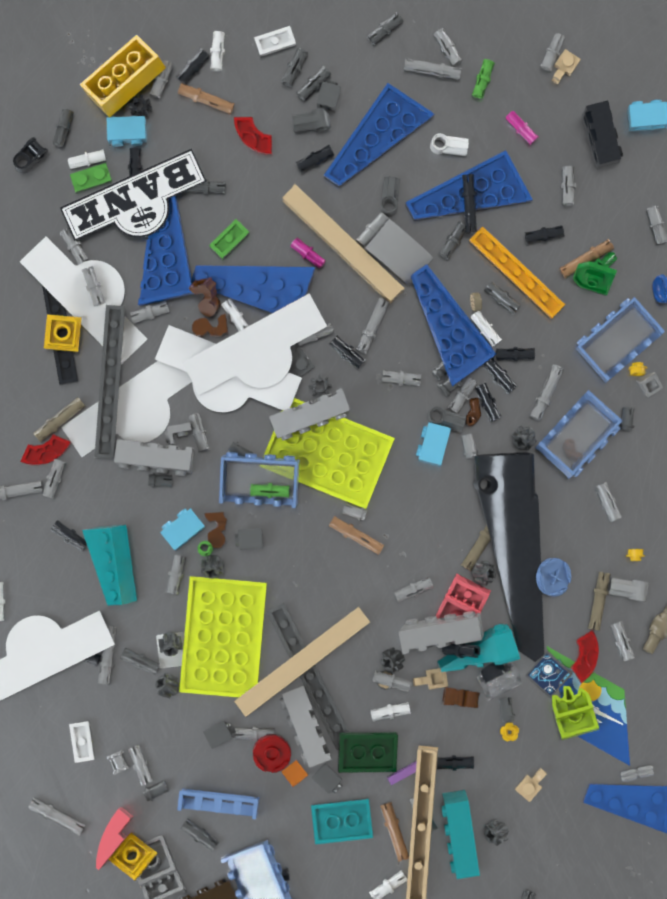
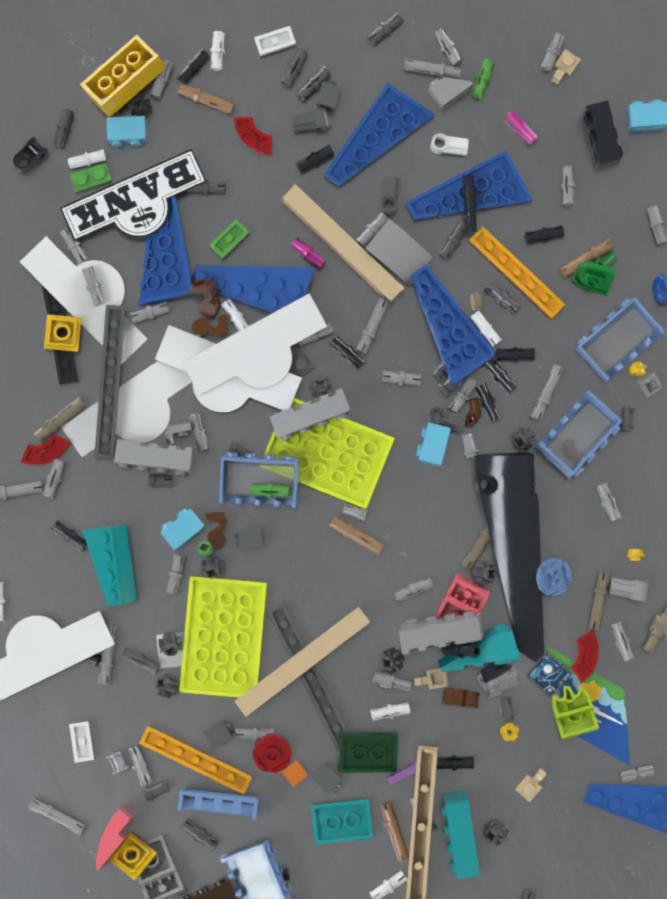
(135, 161): black pin -> none
(195, 760): none -> light orange plate
(306, 727): light grey wedge -> none
(448, 90): none -> light grey slope

